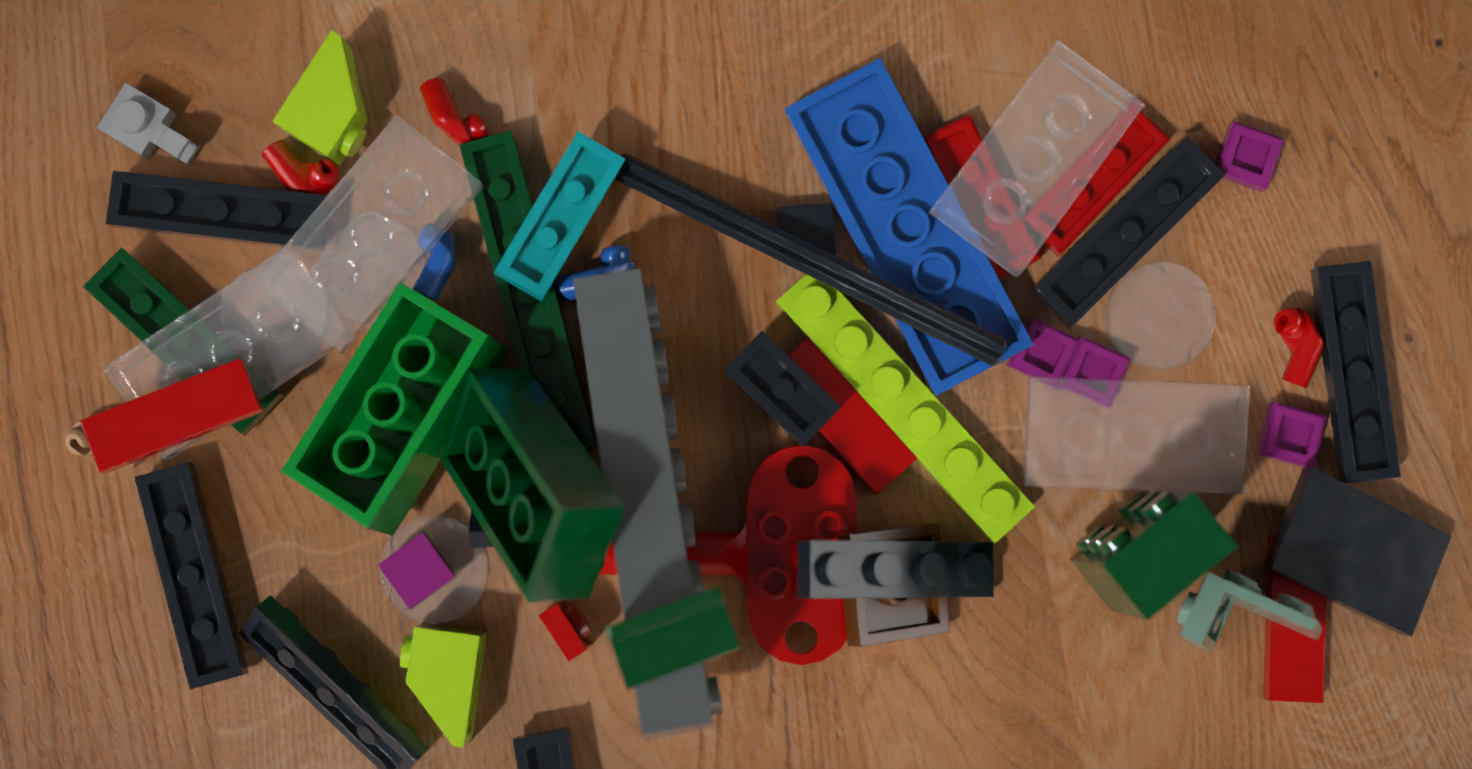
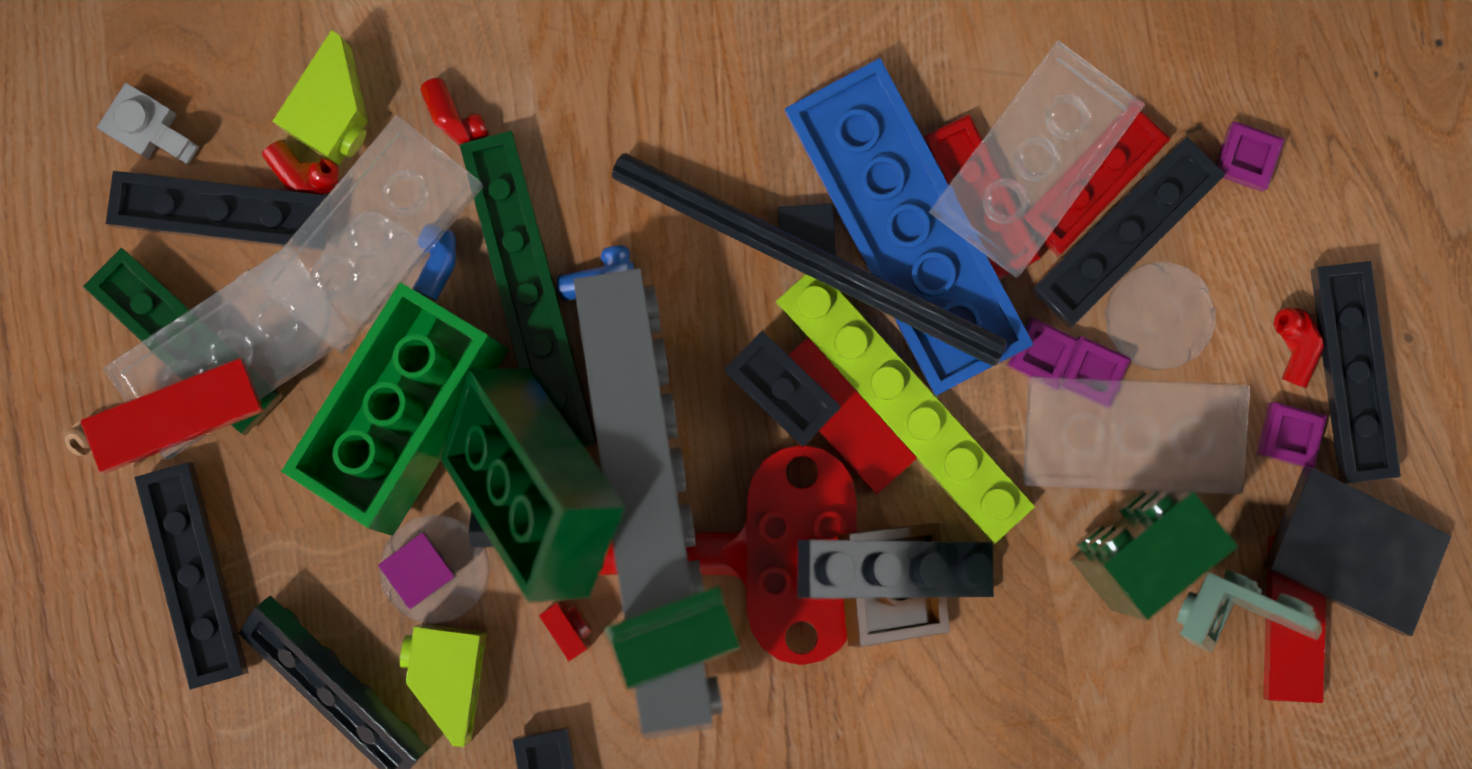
(559, 216): teal plate -> none

